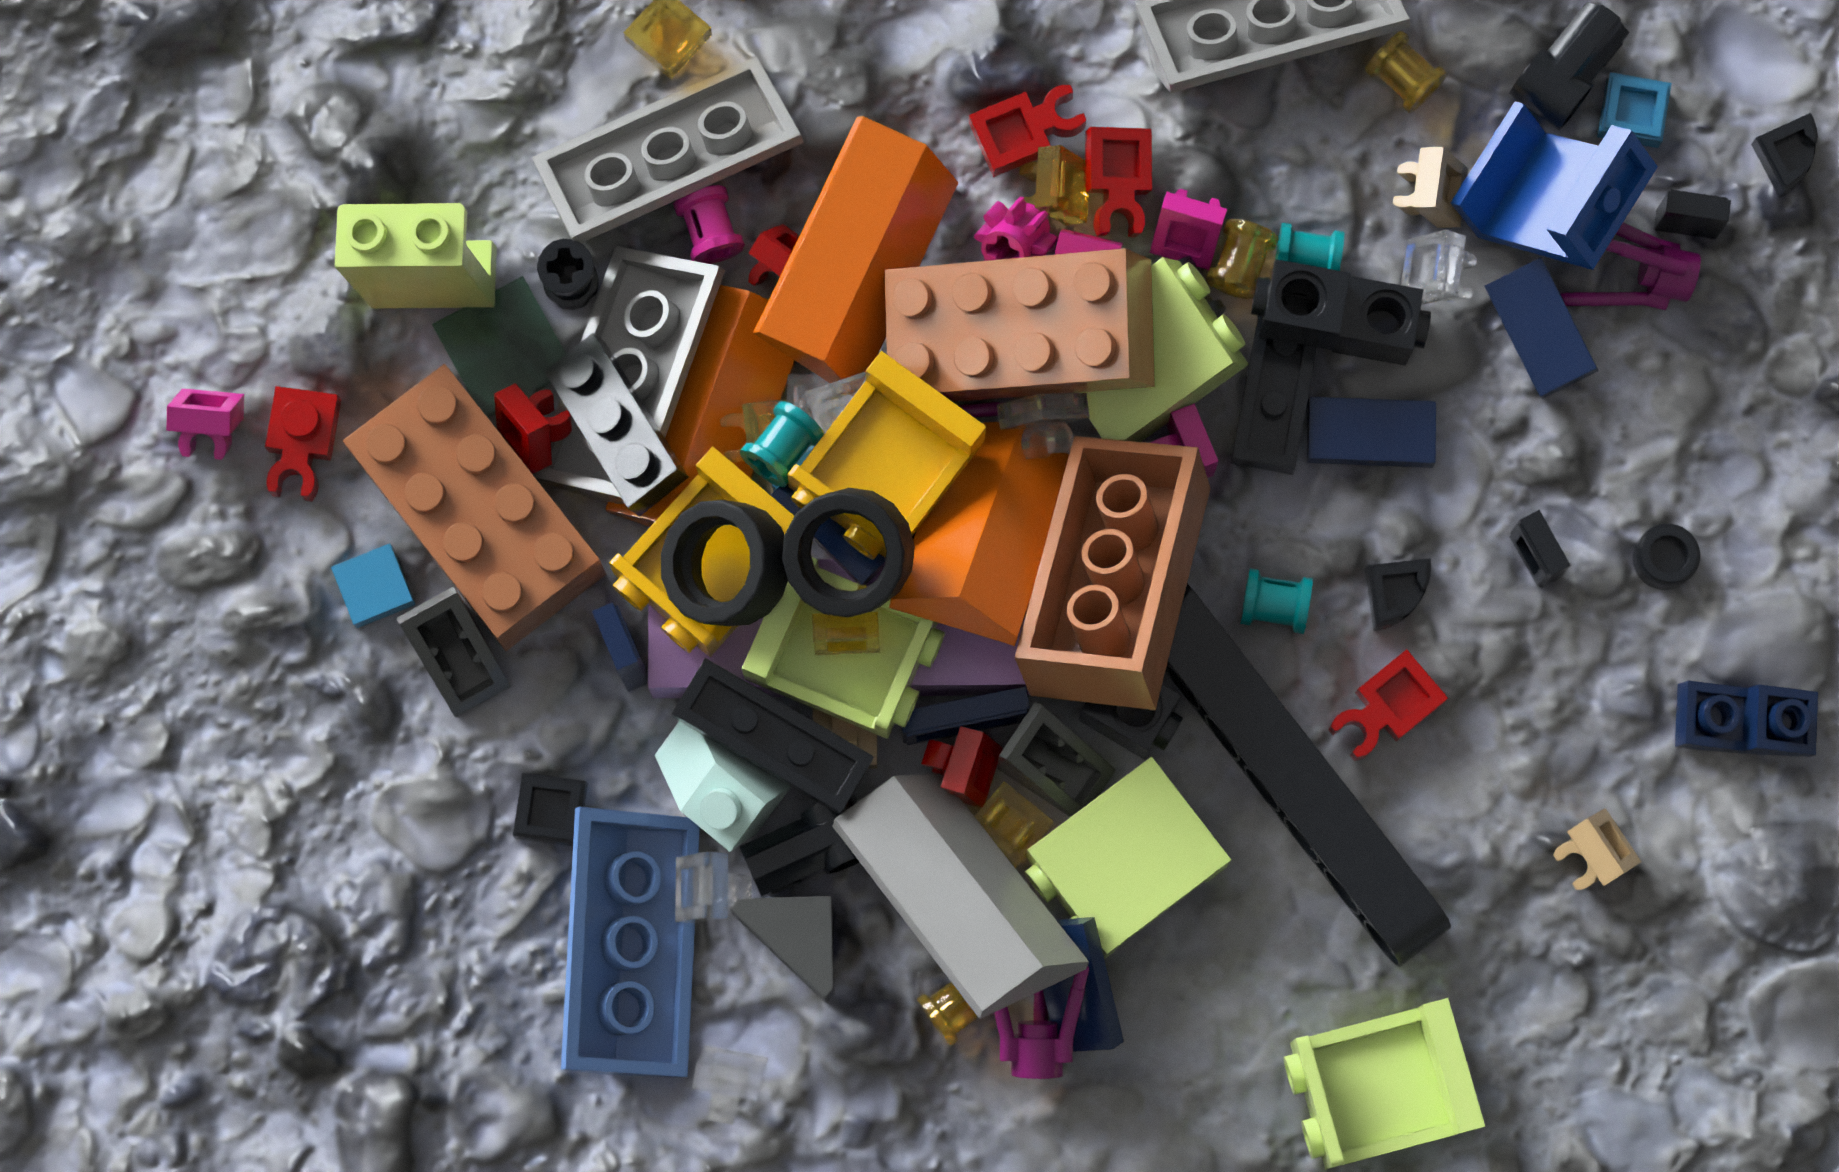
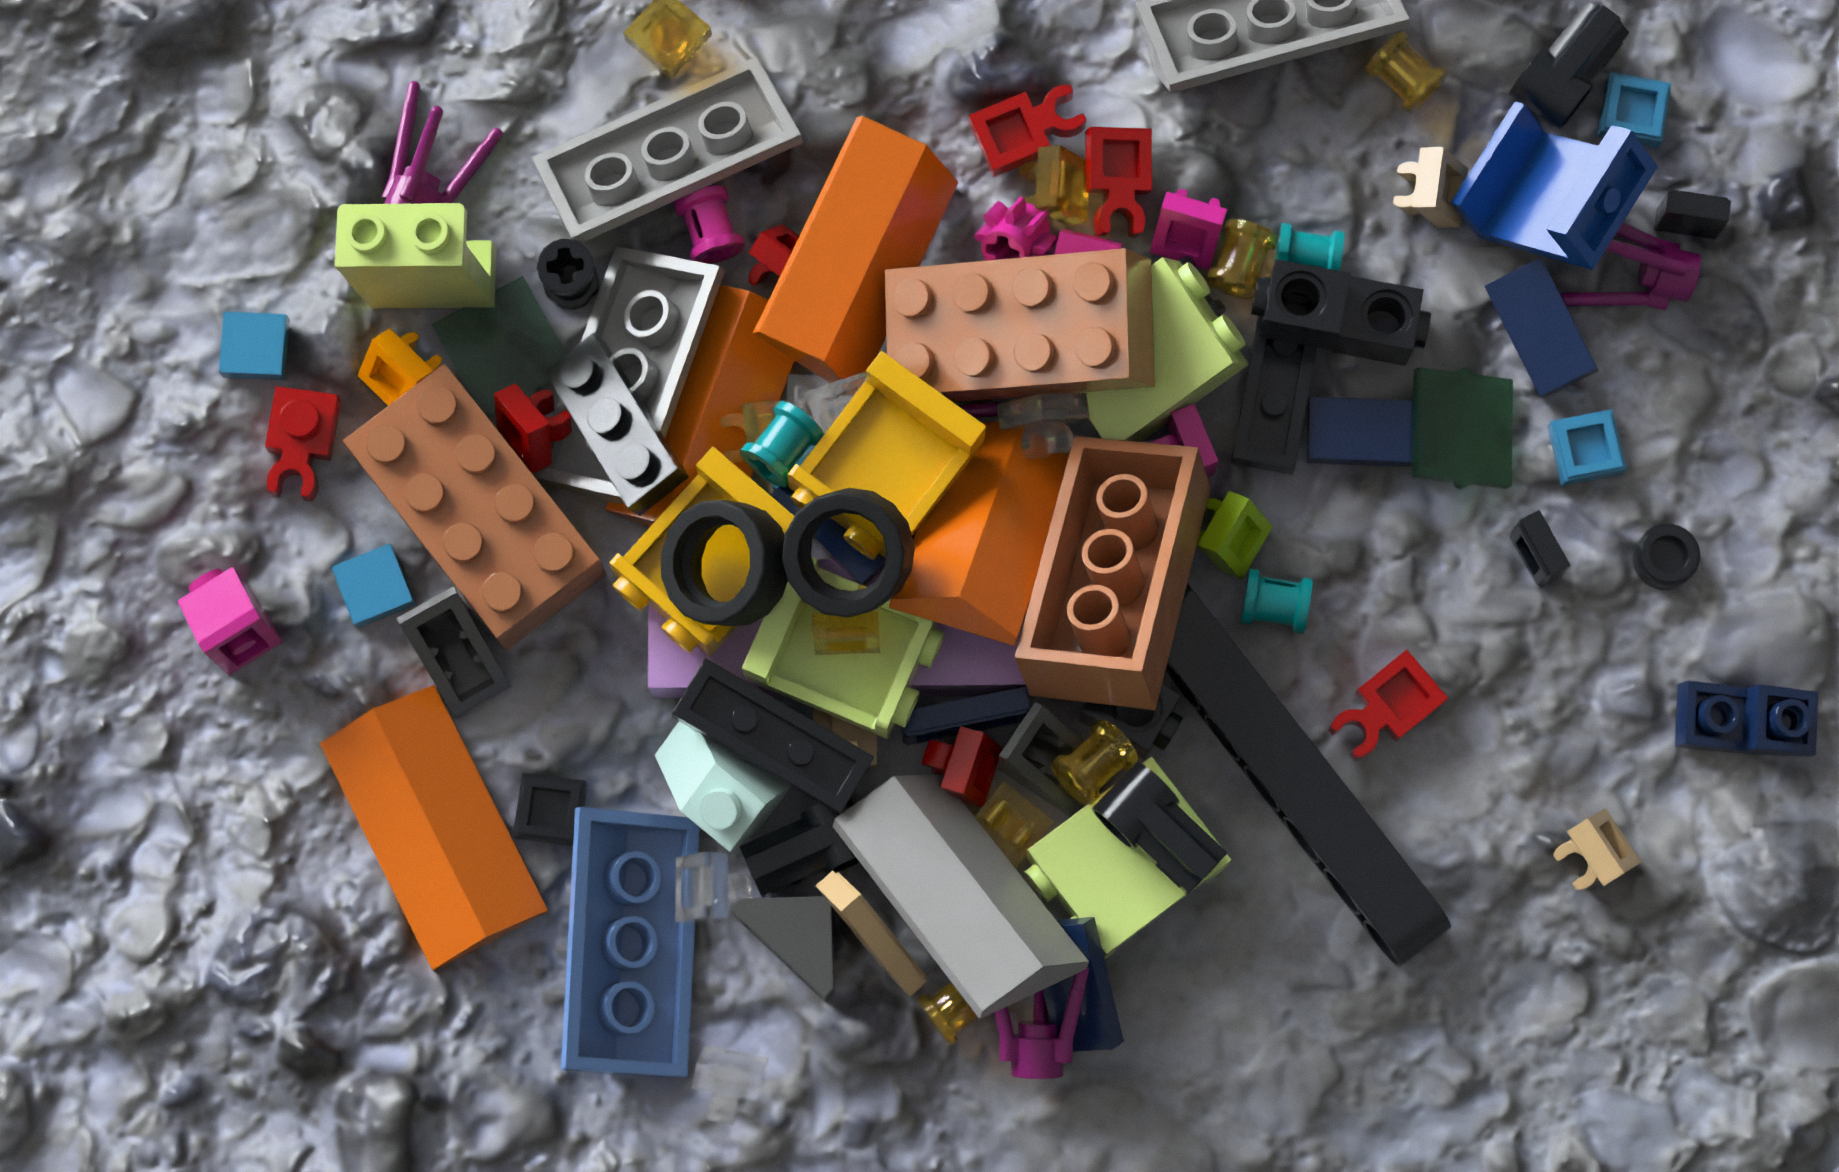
(205, 413): dark pink tile -> none
(228, 620): none -> dark pink slope
(254, 345): none -> dark azure tile
(393, 366): none -> light orange tile
(413, 183): none -> magenta plant
(433, 826): none -> orange slope
(621, 646): dark blue tile -> none
(872, 932): none -> tan tile
(1094, 762): none -> clear yellow bush
(1148, 817): none -> black piece
(1233, 533): none -> lime tile
(1384, 1085): yellowish green panel -> none
(1396, 590): black tile -> none
(1436, 264): clear tile -> none
(1462, 428): none -> clear green piece
(1586, 447): none -> dark azure tile
(1787, 152): black tile -> none

